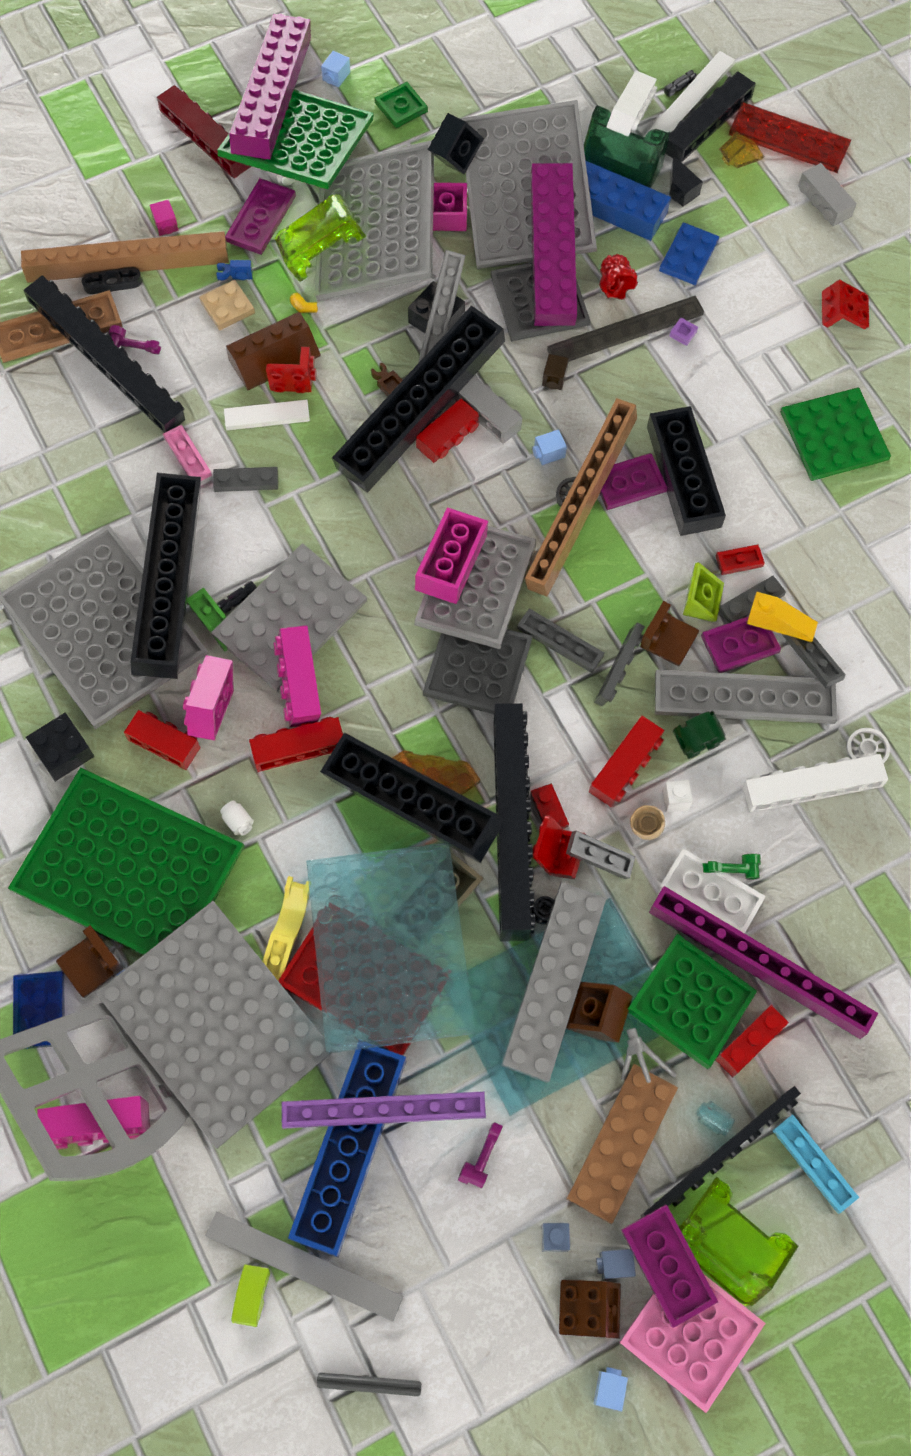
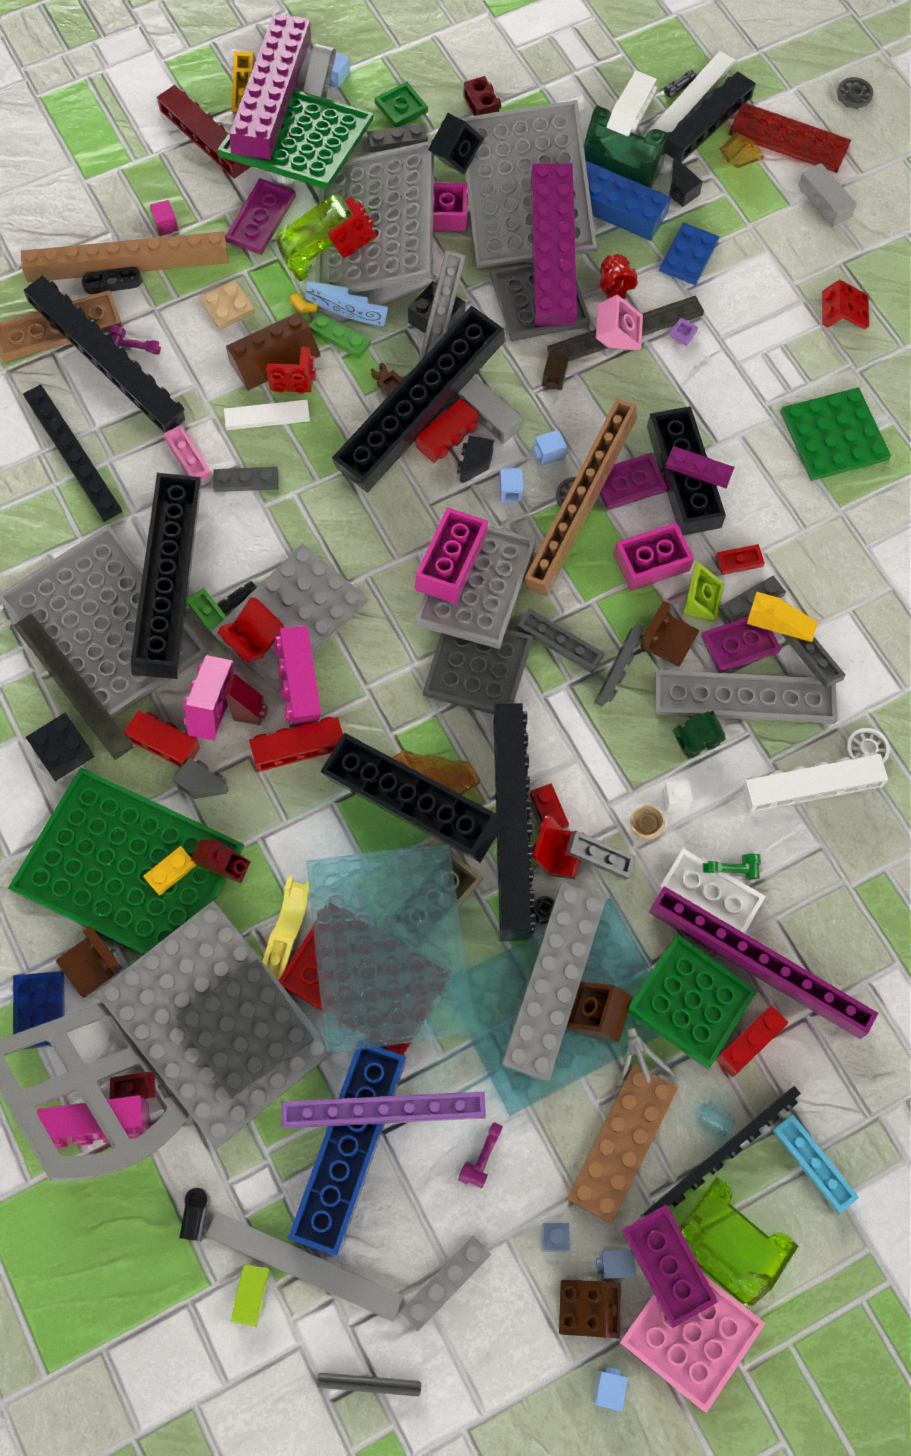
(72, 453): none -> black plate
(73, 686): none -> clear smoke tile
(133, 1085): none -> dark red plate
(169, 870): none -> yellow plate
(194, 1218): none -> black piece
(198, 781): none -> dark grey slope
(220, 860): none -> dark red slope
(236, 818): white brick -> none
(237, 269): blue plate -> none
(242, 69): none -> yellow slope
(244, 701): none -> dark red slope
(244, 1028): none -> dark grey plate
(252, 631): none -> red bracket
(320, 70): none -> light grey beam
(339, 335): none -> bright green plate
(340, 302): none -> light blue slope
(354, 231): none -> red bracket
(396, 137): none -> dark grey plate
(445, 1283): none -> light grey plate
(476, 459): none -> black slope
(480, 96): none -> dark red brick
(511, 484): none -> light blue brick
(619, 324): none -> bright pink slope
(626, 762): red brick -> none
(653, 556): none -> dark pink brick
(699, 467): none -> magenta plate
(855, 92): none -> dark grey wheel

